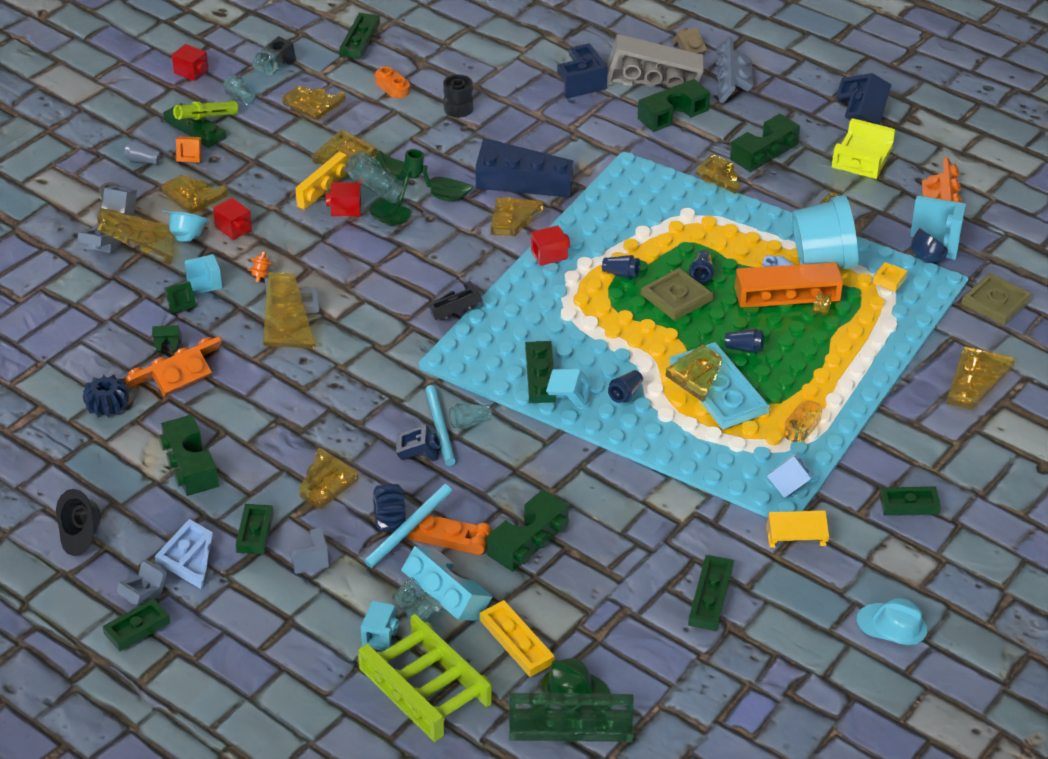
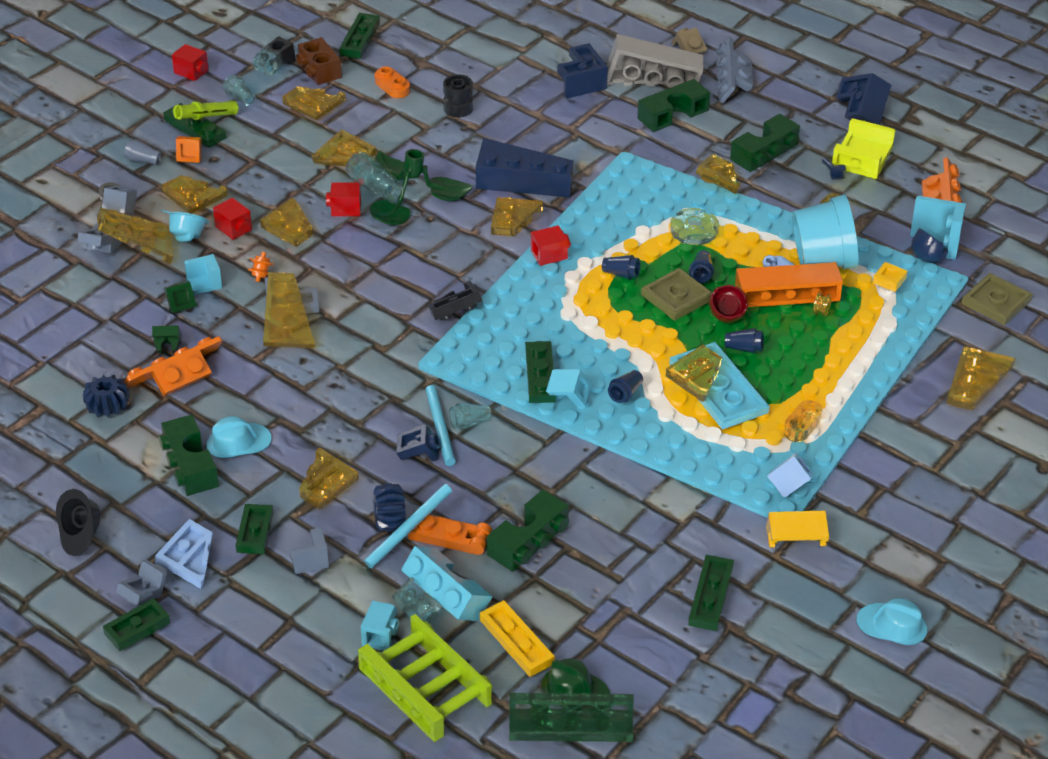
(237, 437): none -> medium azure piece
(288, 223): none -> clear yellow wing
(319, 61): none -> reddish brown brick
(320, 180): yellow plate -> none
(683, 231): none -> clear light blue tile
(728, 303): none -> dark red hair
(836, 171): none -> dark blue hand
(909, 500): dark green plate -> none

